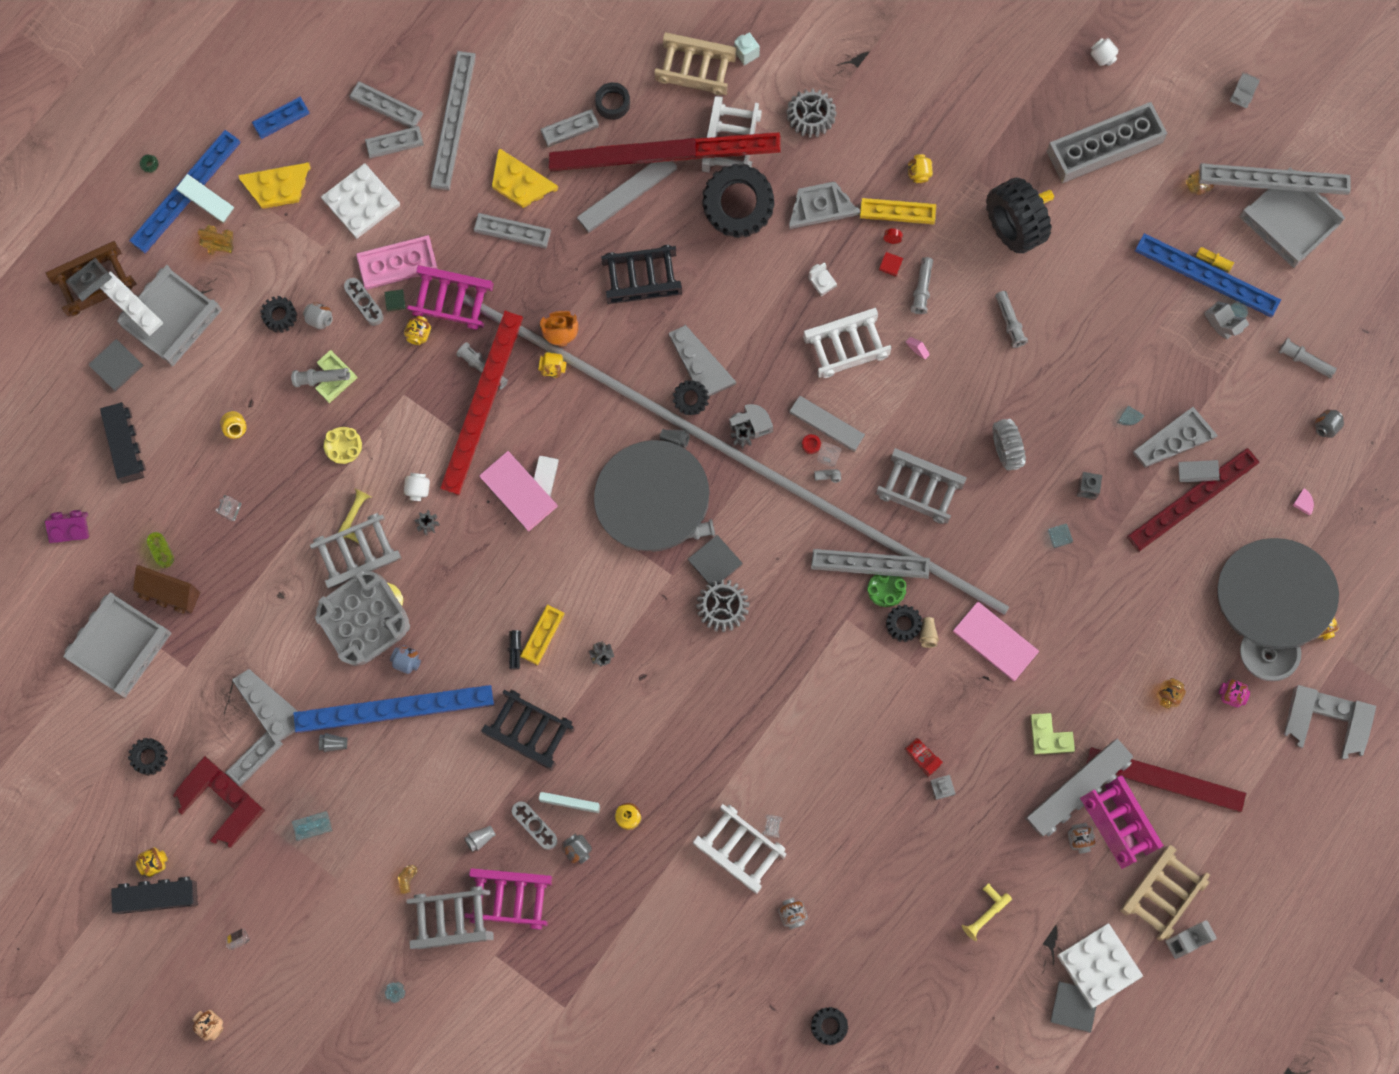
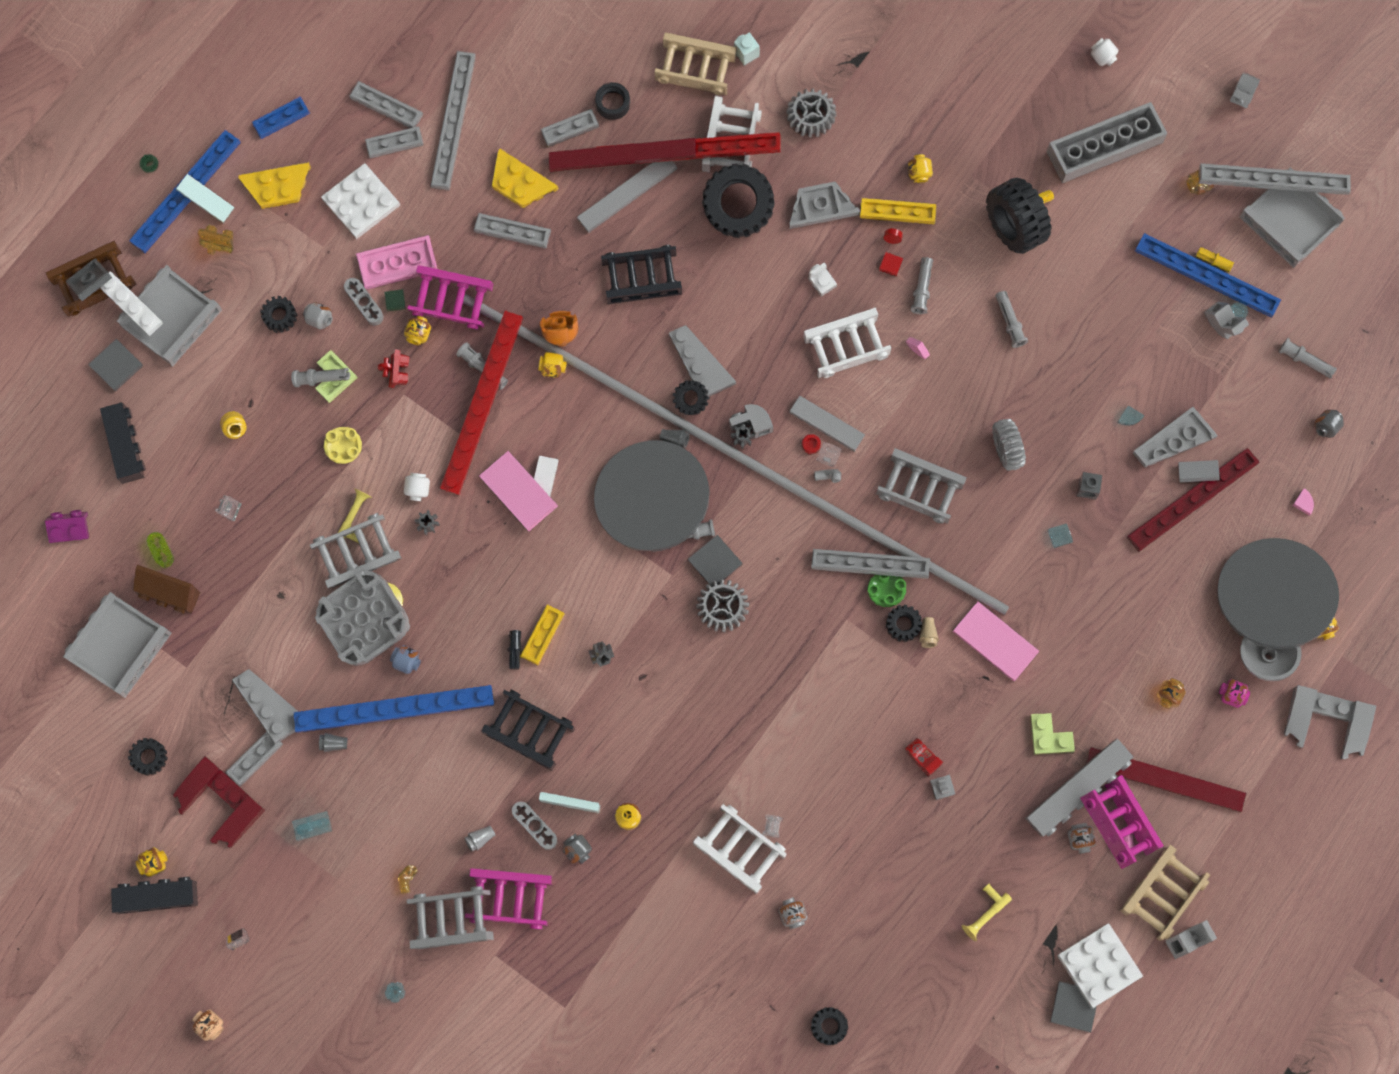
(395, 377): none -> red hips

